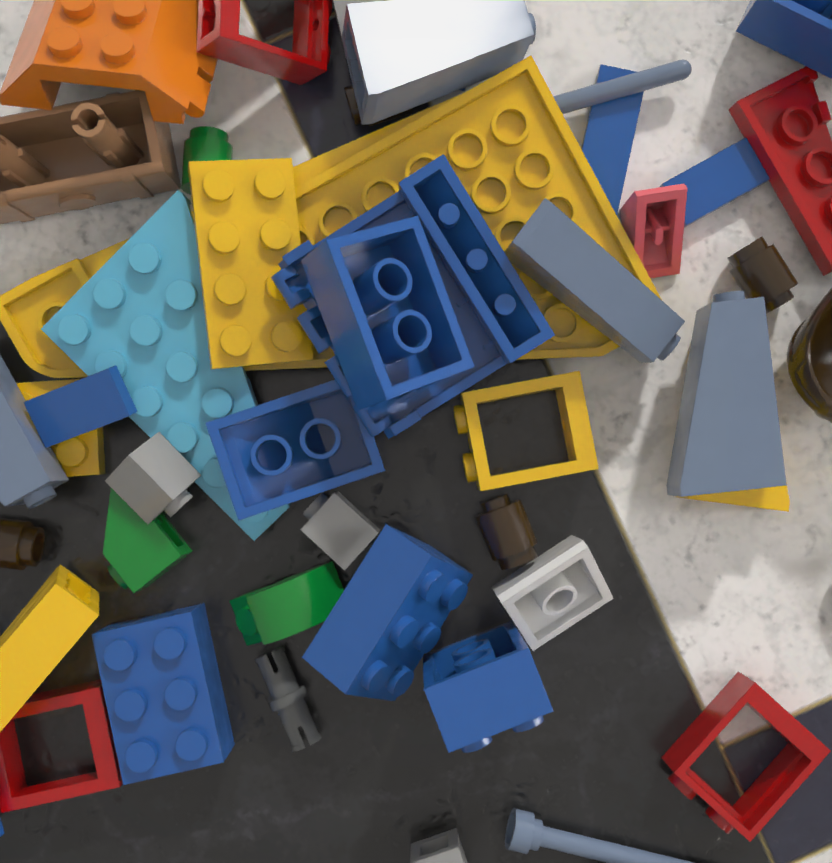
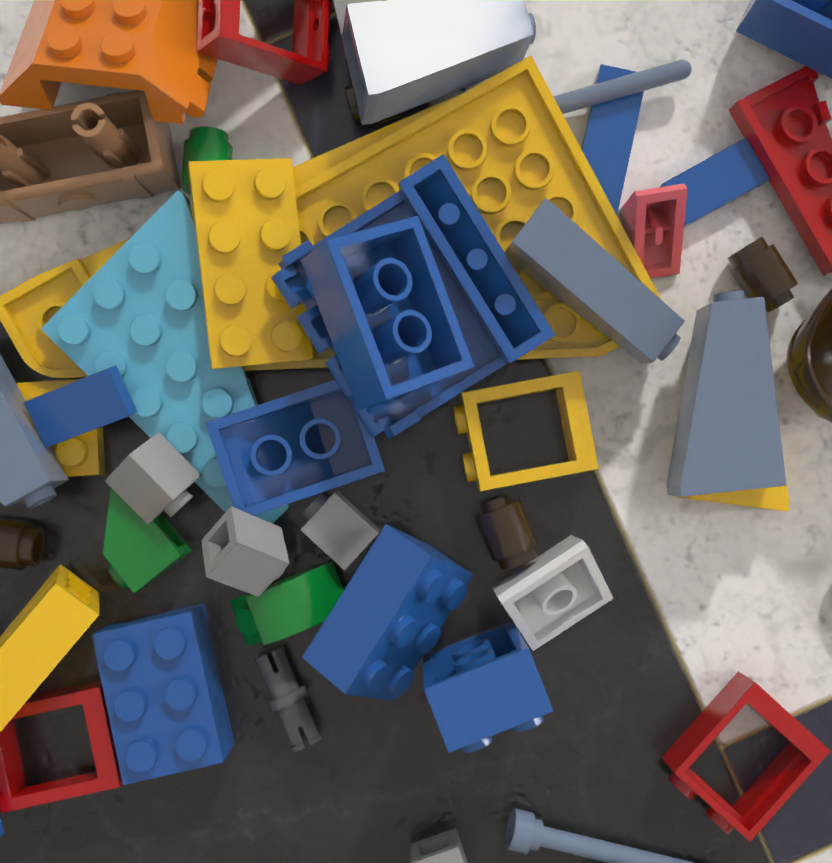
(244, 552): none -> light grey brick

